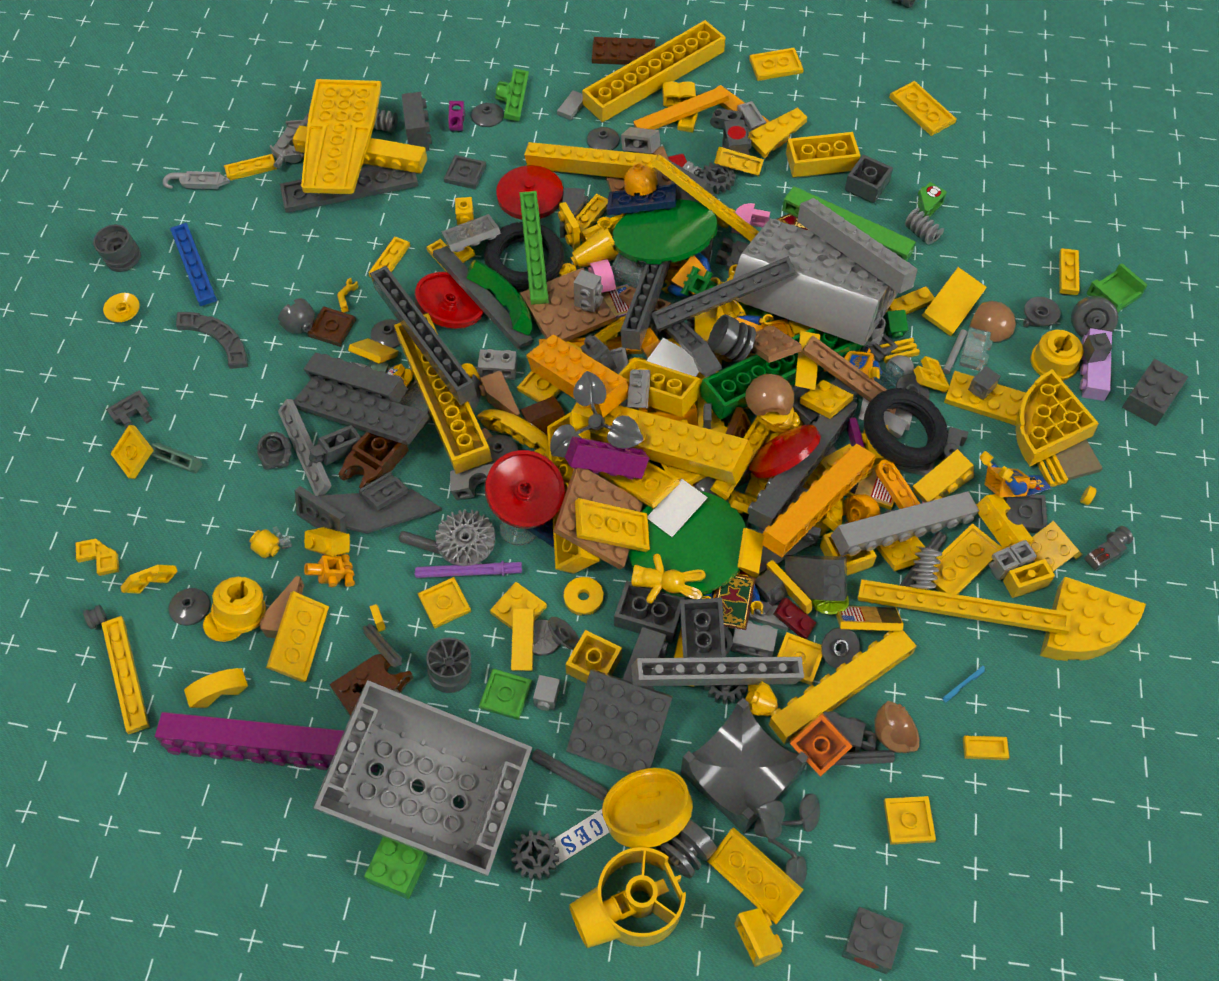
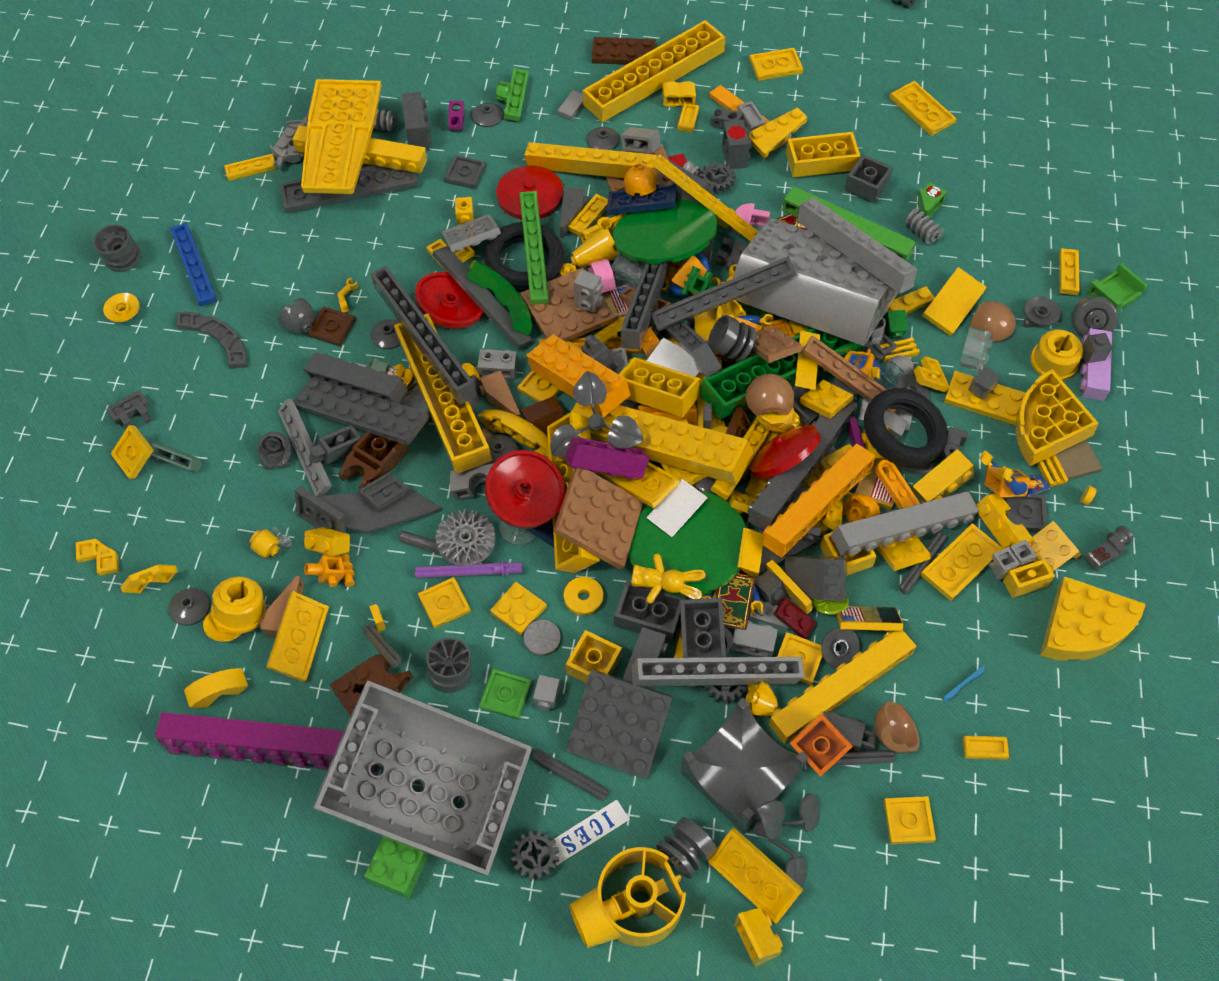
(94, 616): dark grey wheel -> none
(125, 675): yellow plate -> none
(197, 179): light grey plate -> none
(373, 350): yellow tile -> none
(391, 254): yellow tile -> none
(522, 640): yellow tile -> none
(563, 633): dark grey dish -> none
(571, 225): yellow plate -> none
(611, 525): yellow tile -> none
(638, 389): light grey plate -> none
(647, 808): yellow piece -> none
(683, 109): light orange tile -> none
(738, 161): yellow tile -> none
(872, 940): dark grey brick -> none
(926, 568): light grey piece -> none
(955, 350): light grey bar -> none
(965, 607): yellow plate -> none
(1155, 392): dark grey brick -> none

